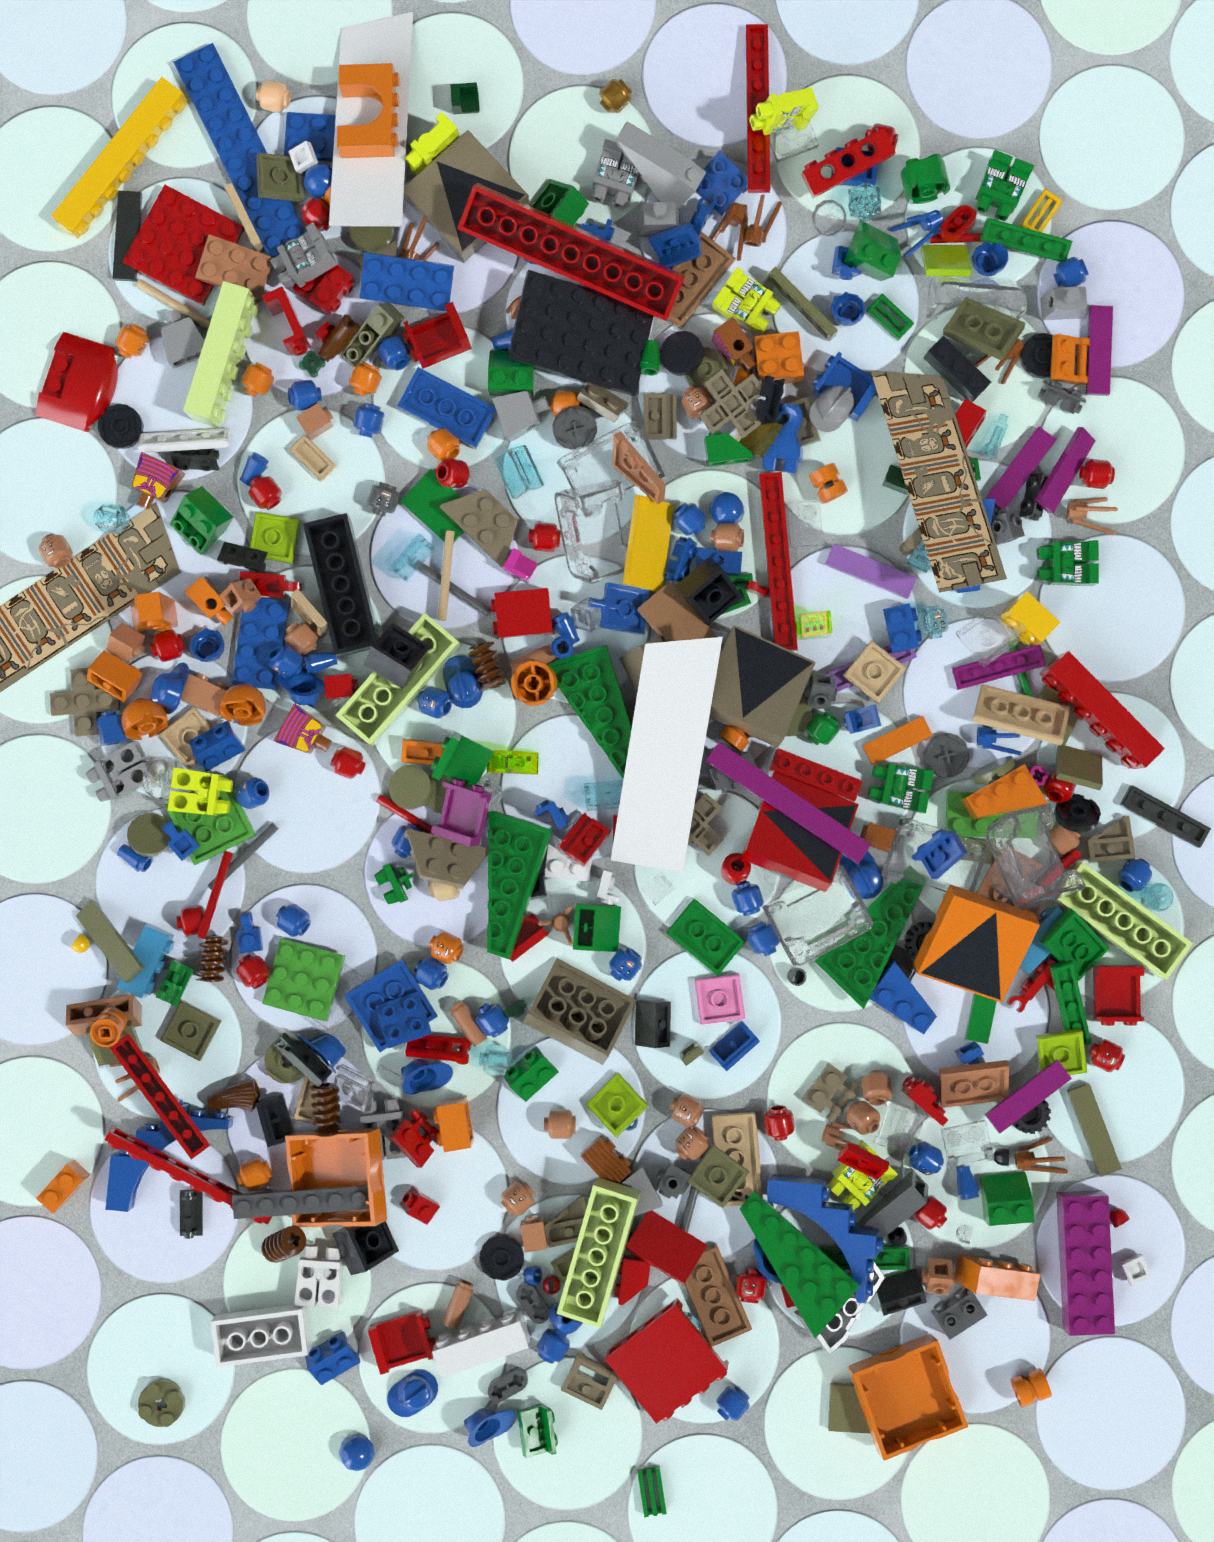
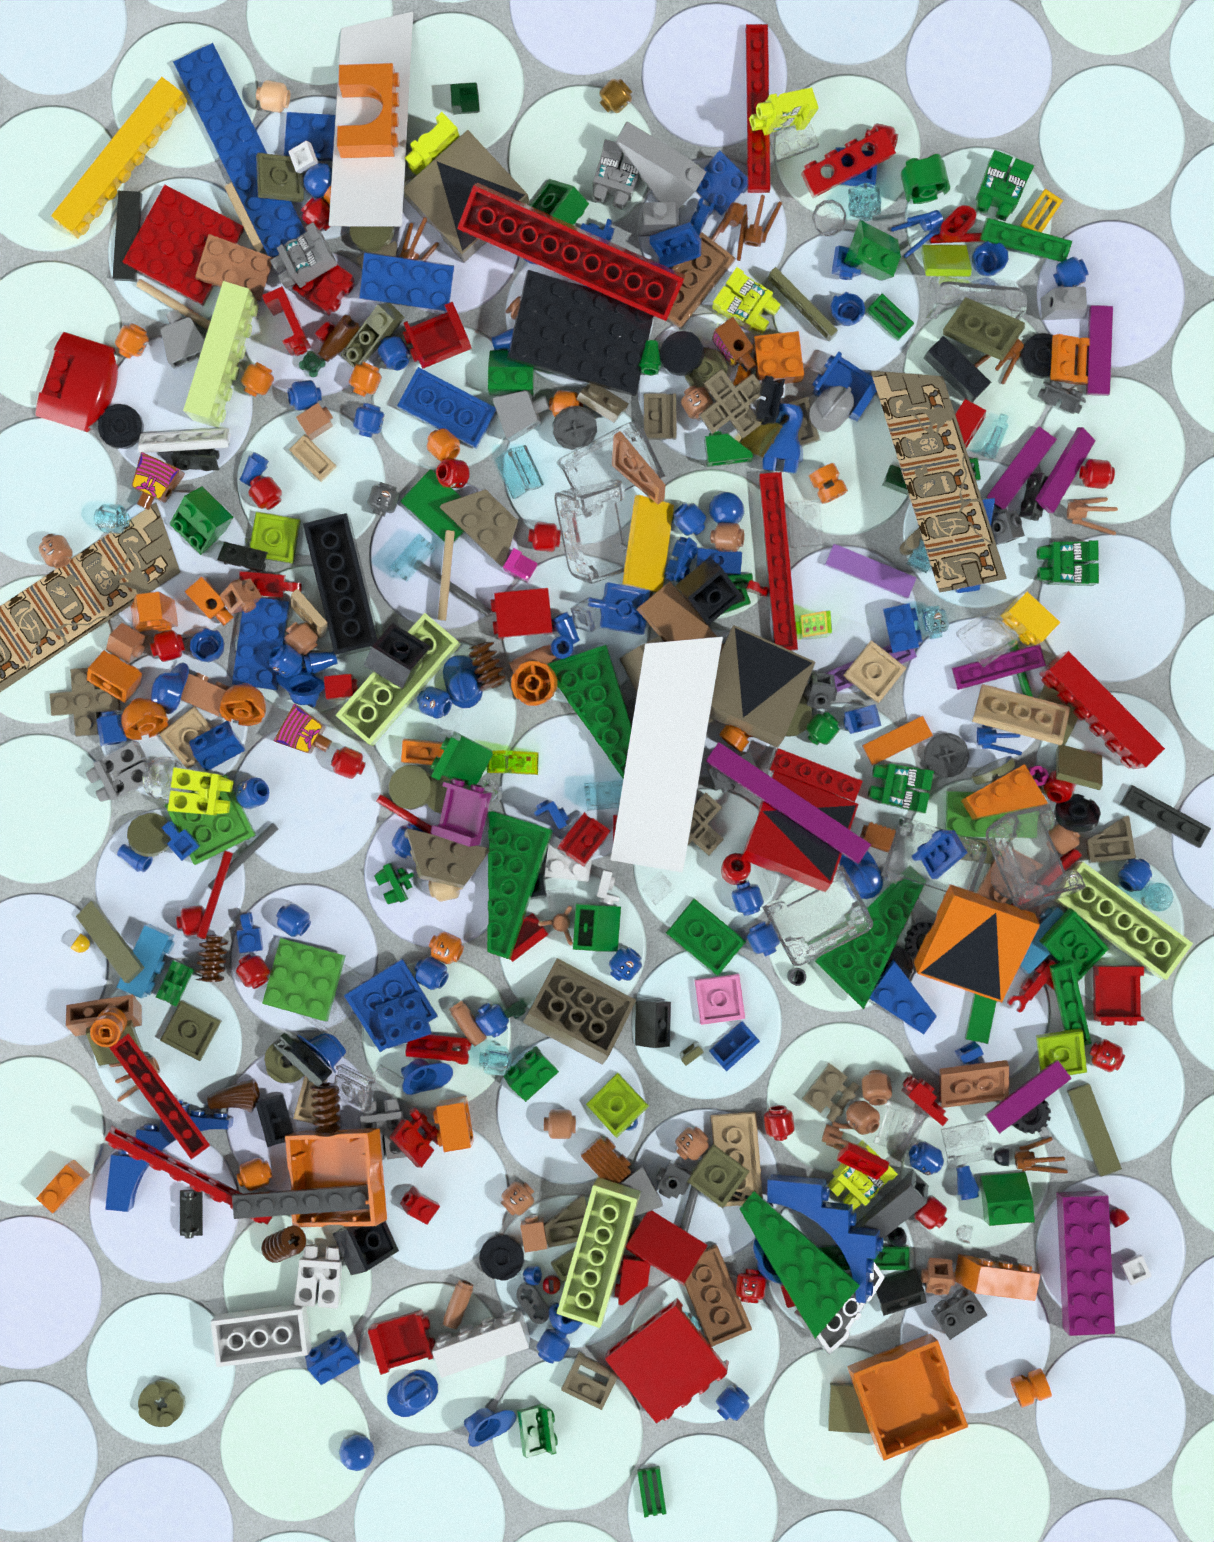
(510, 1389): dark grey beam -> none
(686, 1110): nougat head -> none

